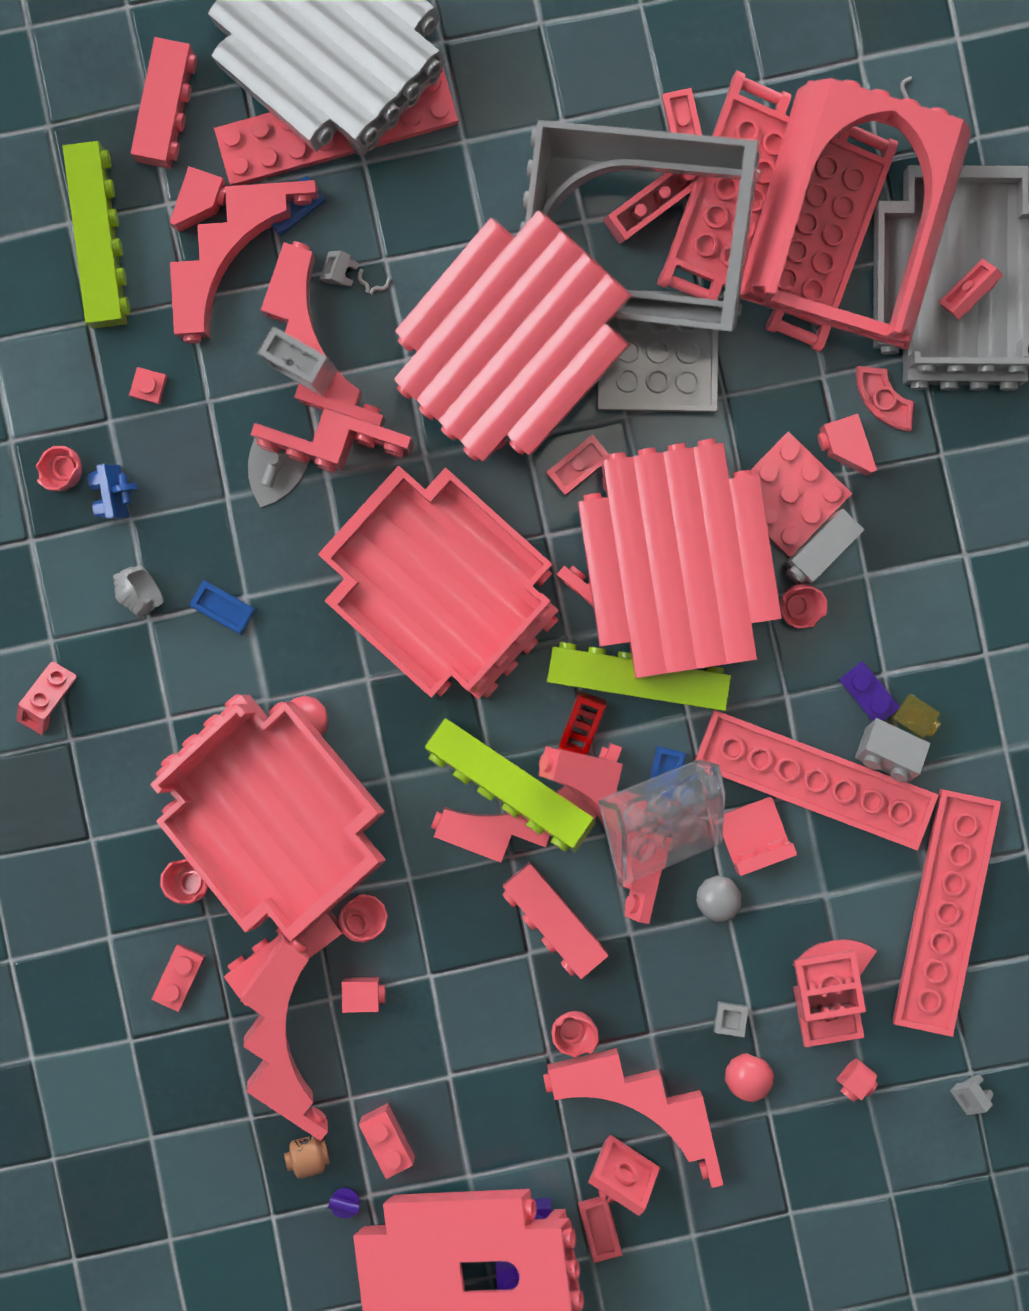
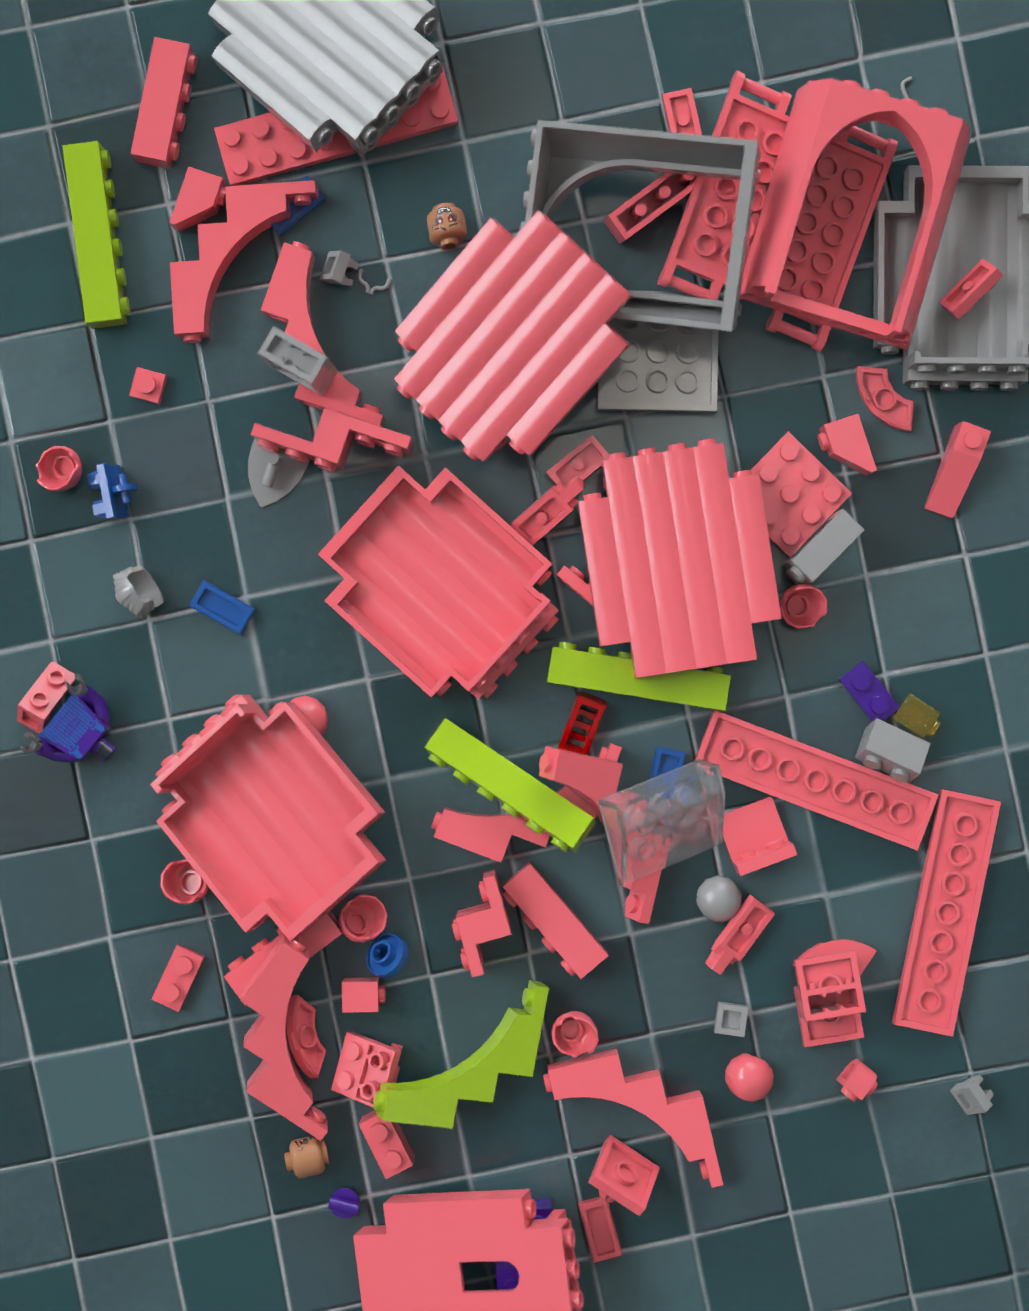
(76, 728): none -> torso
(303, 1036): none -> coral tile
(364, 1066): none -> coral plate
(387, 956): none -> blue plate
(446, 226): none -> nougat head
(481, 923): none -> coral bracket
(507, 1051): none -> lime arch
(548, 510): none -> coral hinge
(739, 934): none -> coral hinge
(957, 468): none -> coral slope

